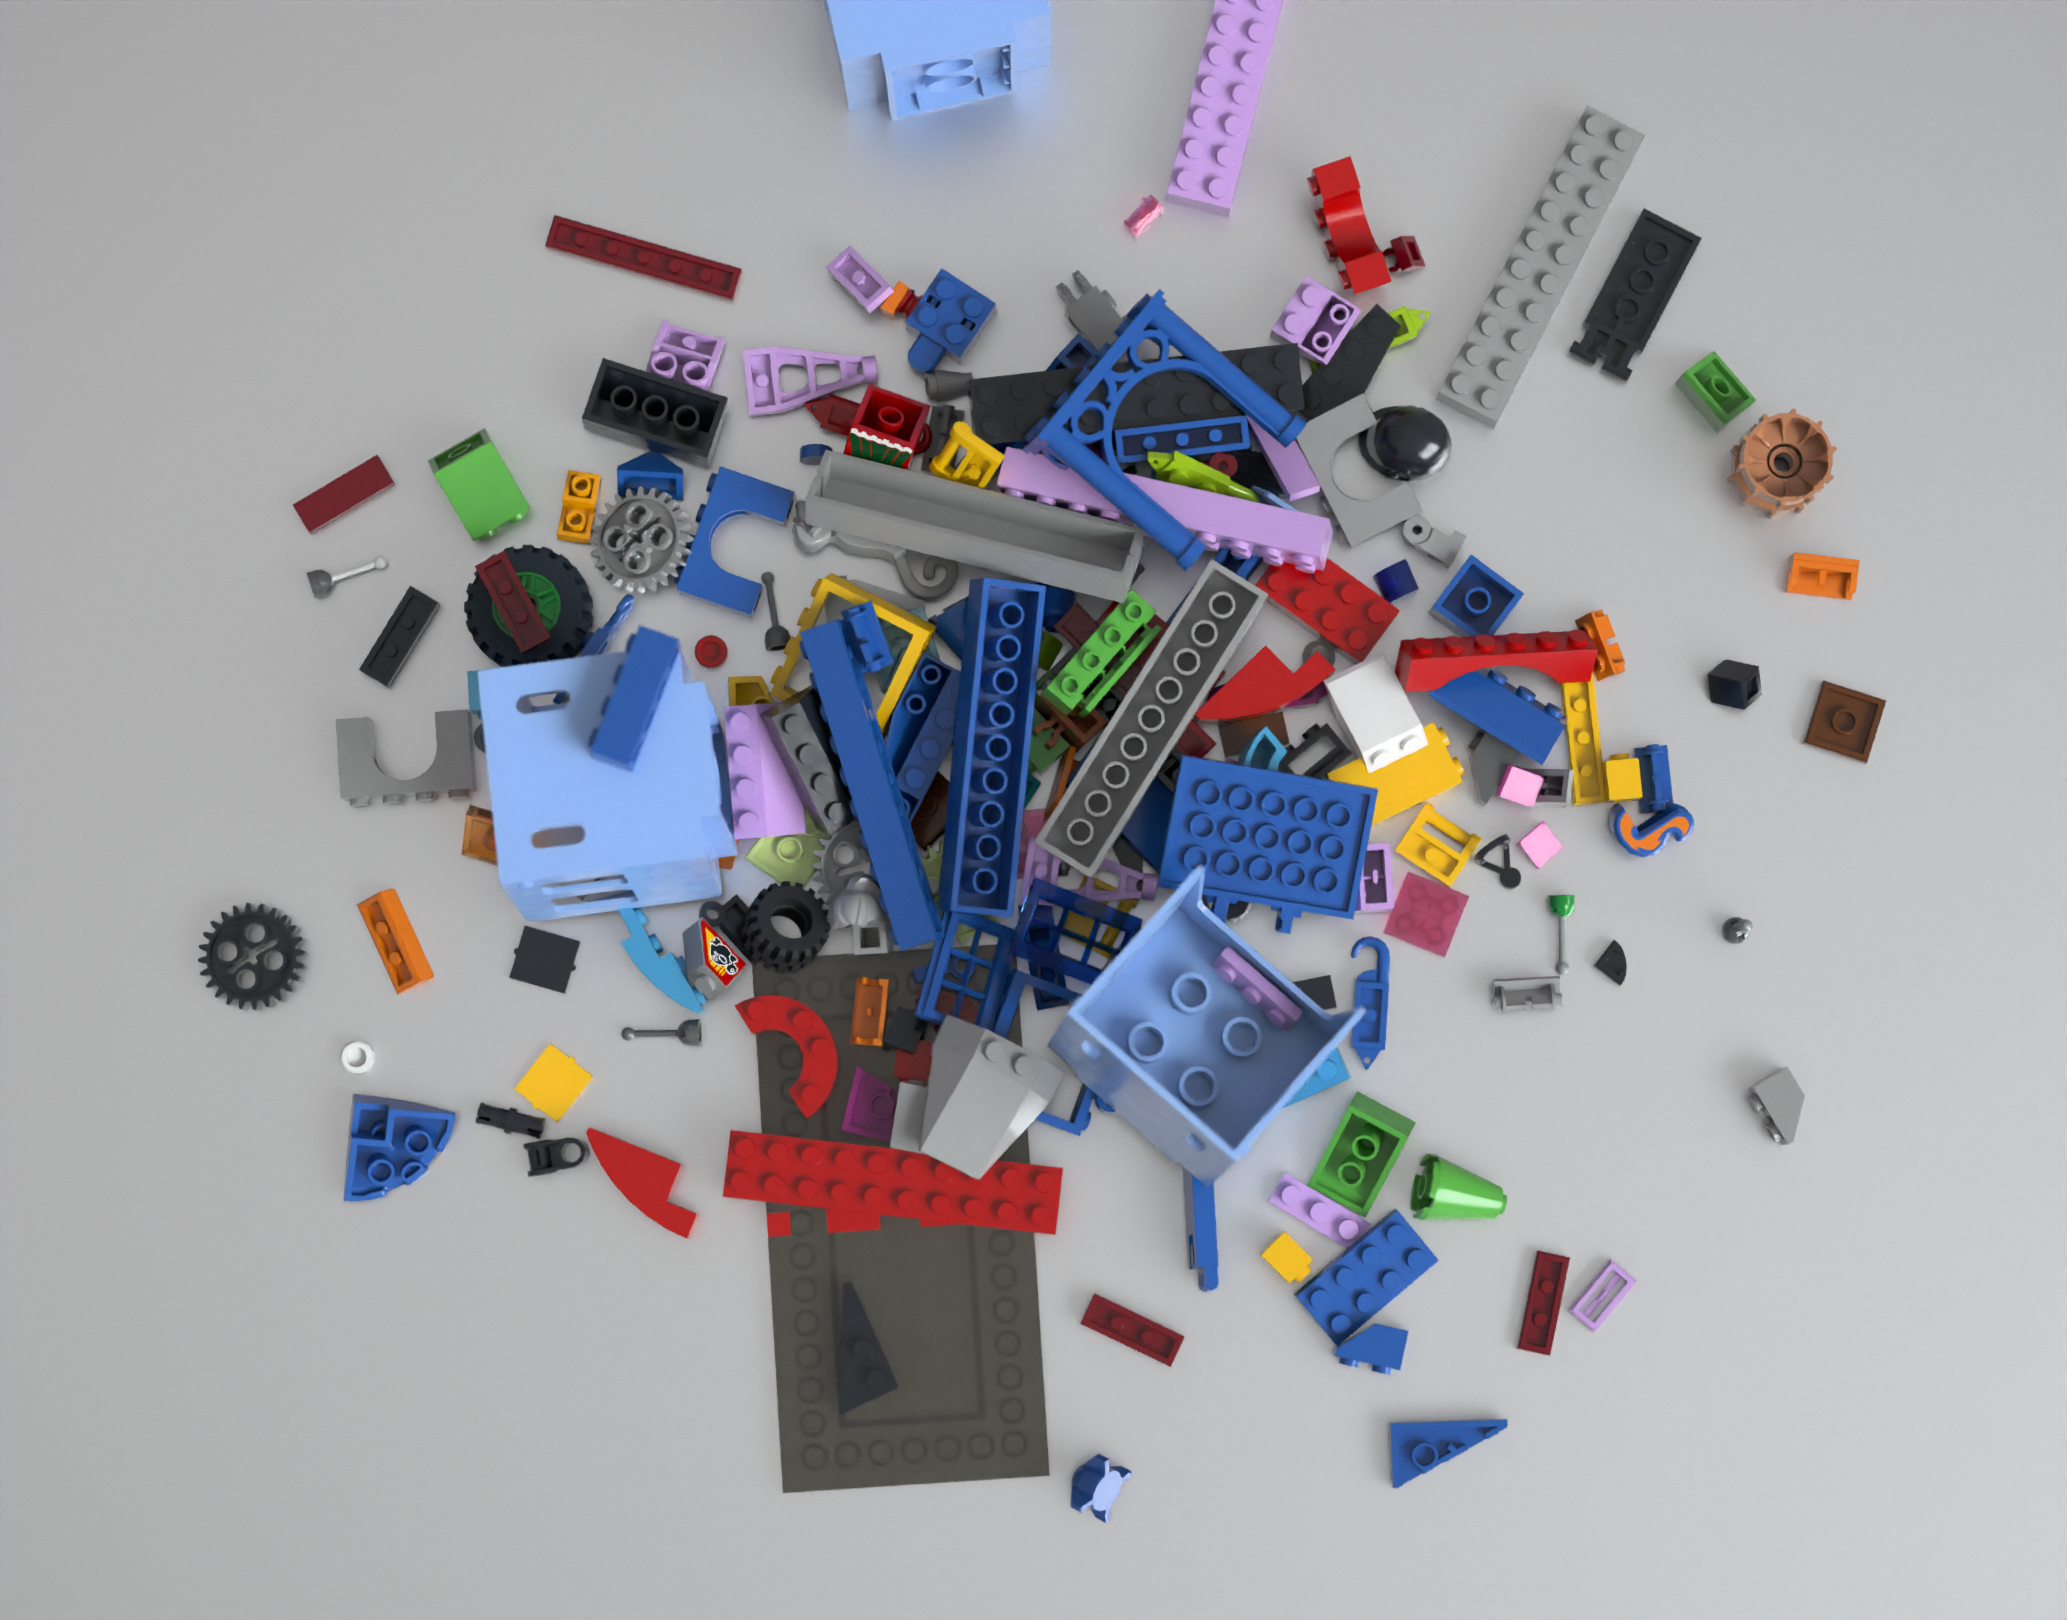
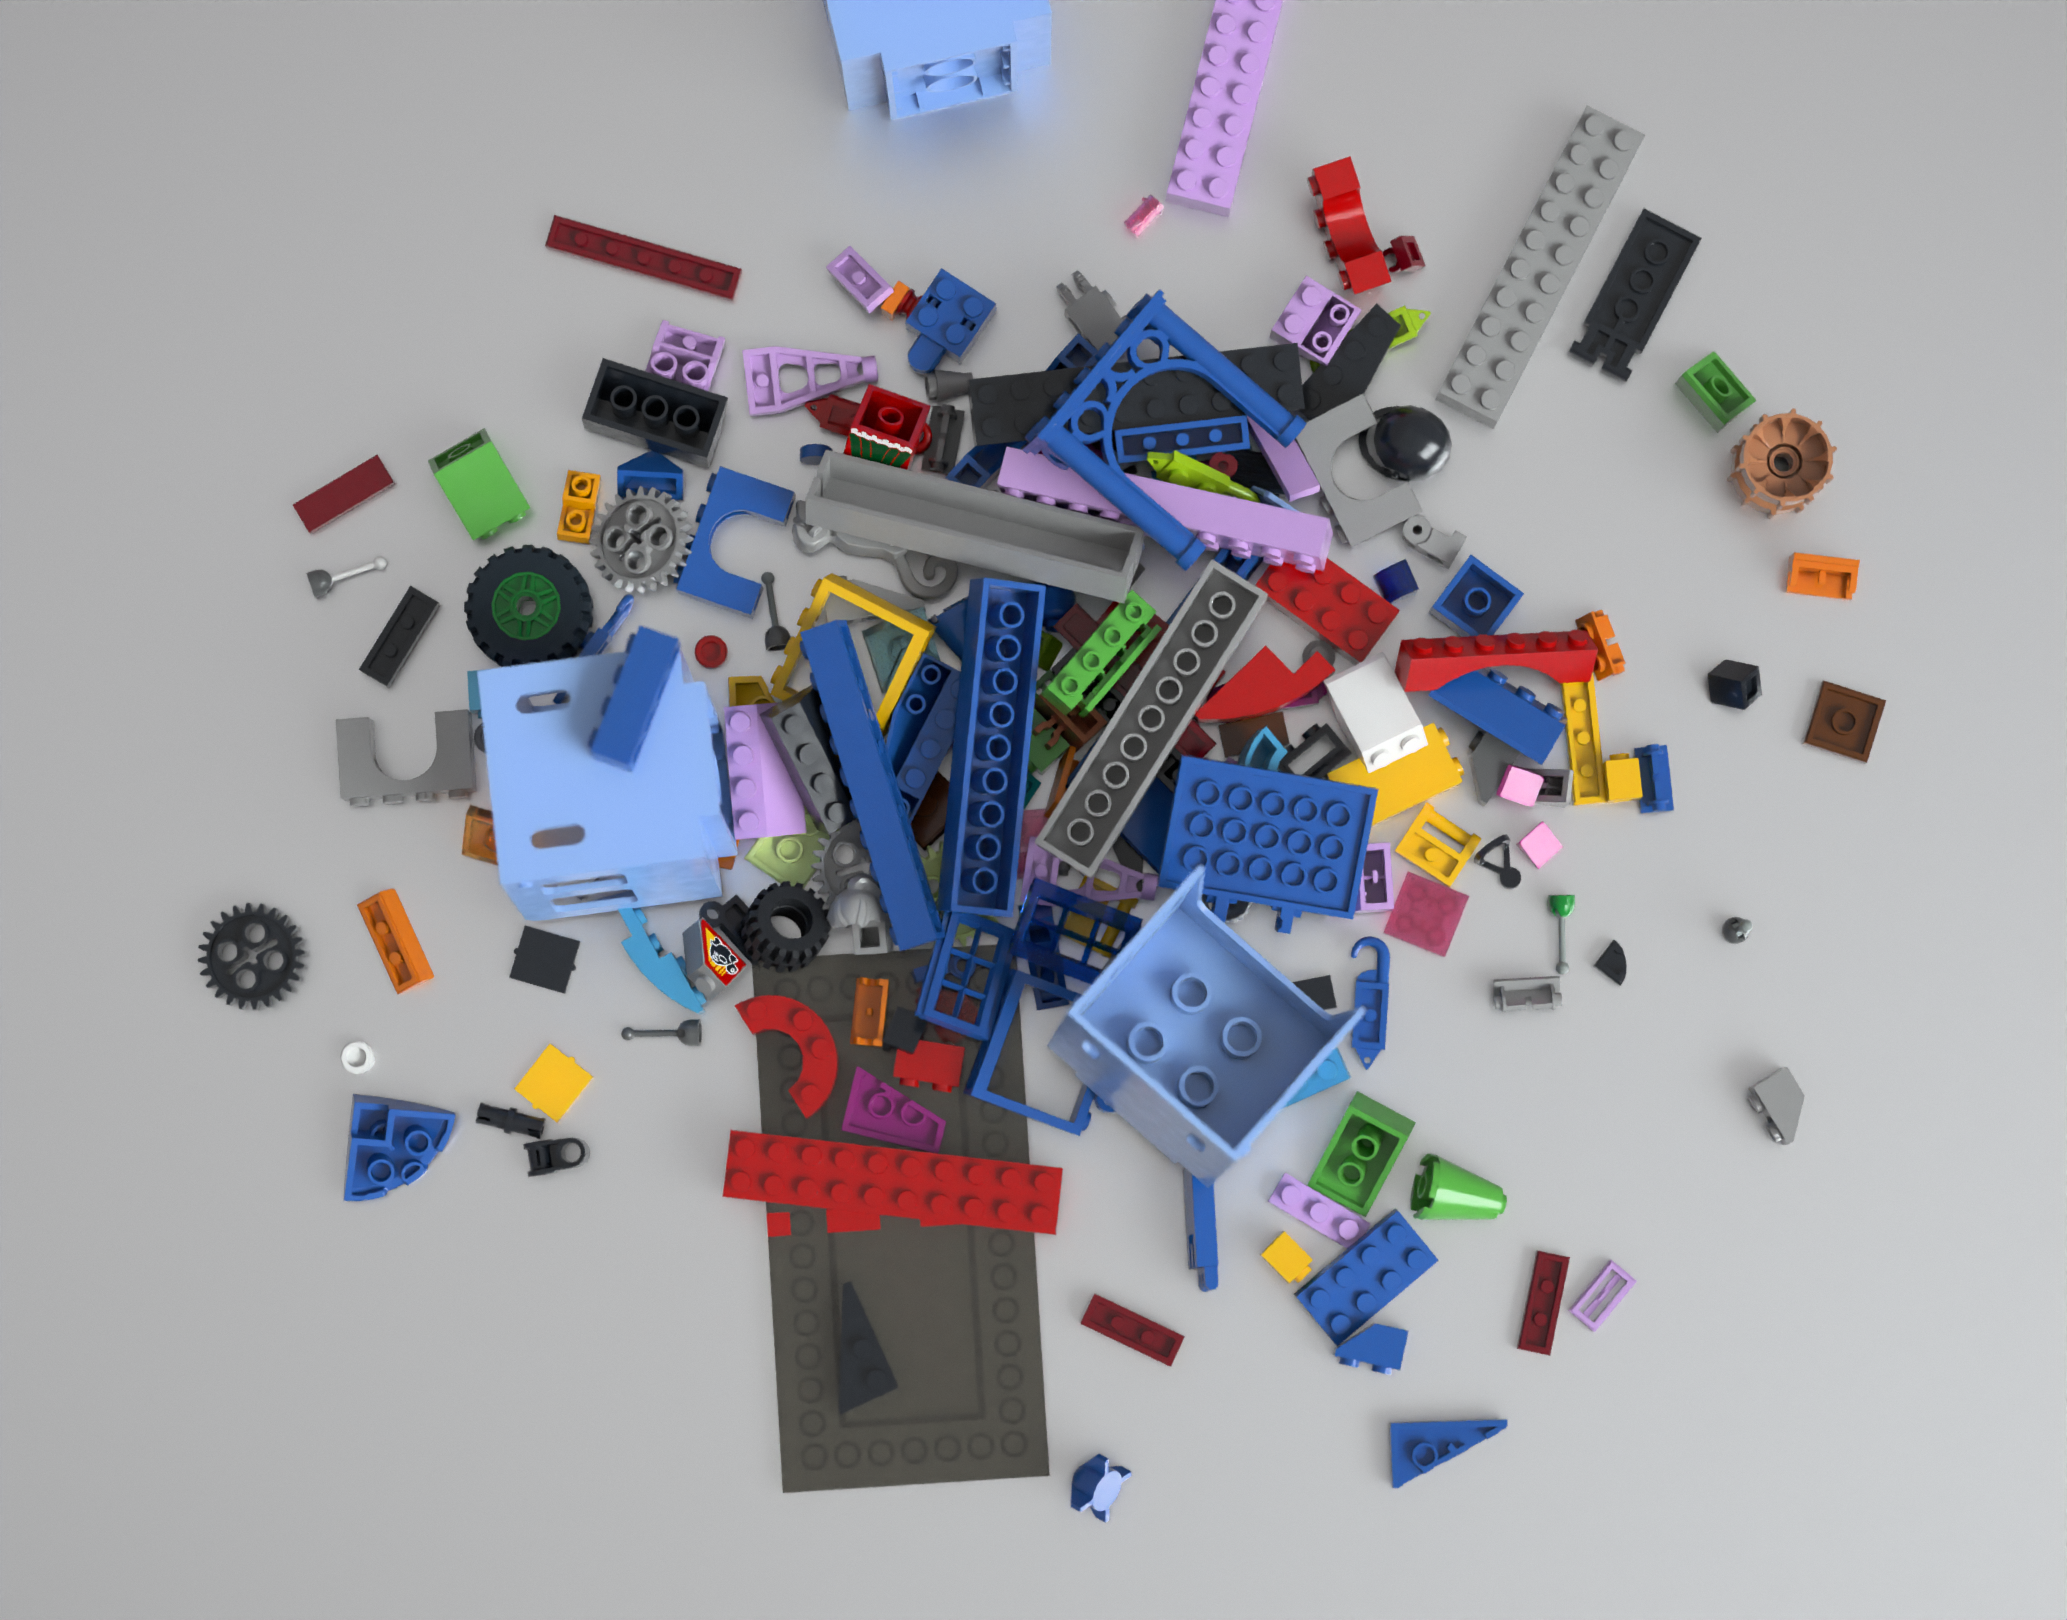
(513, 602): dark red plate -> none
(644, 1180): red slope -> none
(867, 637): blue hinge -> none
(909, 1115): light grey hinge -> none
(977, 465): yellow plate -> none
(980, 1096): light grey wedge -> none
(1256, 989): lavender plate -> none
(1653, 833): blue animal -> none

